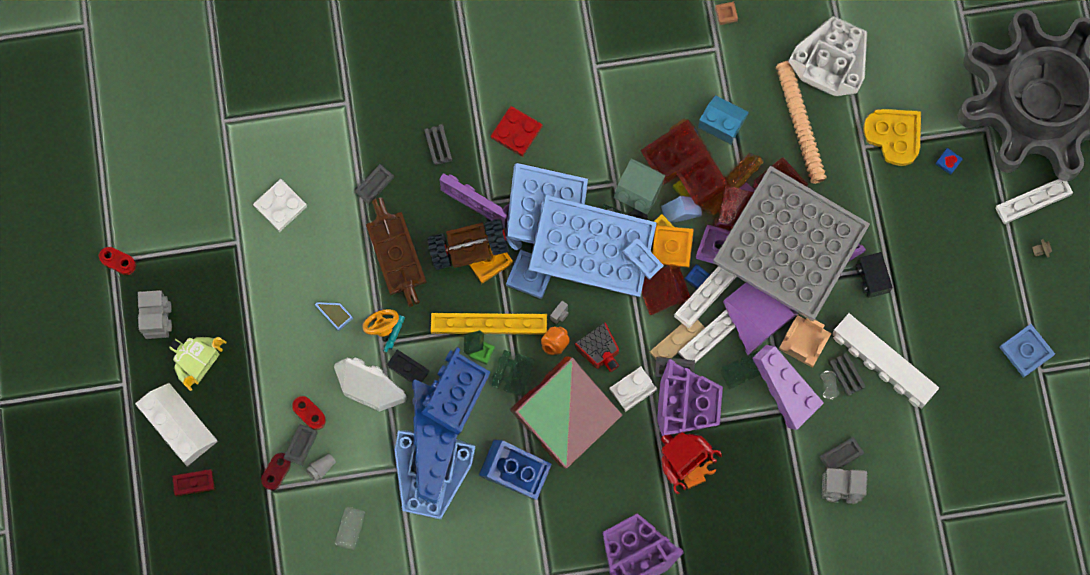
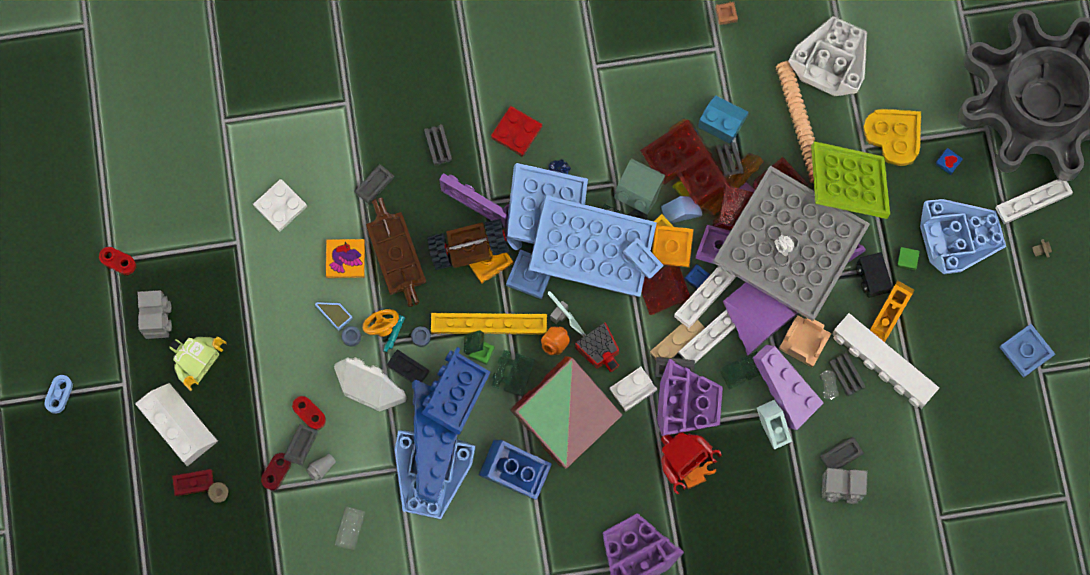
(57, 394): none -> light blue plate
(218, 492): none -> dark tan plate
(345, 258): none -> light orange tile
(351, 336): none -> sand blue tile
(421, 336): none -> sand blue tile
(553, 166): none -> clear blue animal
(573, 323): none -> light aqua piece
(727, 149): none -> dark grey tile
(774, 424): none -> light aqua slope
(784, 244): none -> white plate
(850, 180): none -> lime plate
(891, 310): none -> light orange slope
(908, 258): none -> bright green tile
(959, 234): none -> light blue wedge

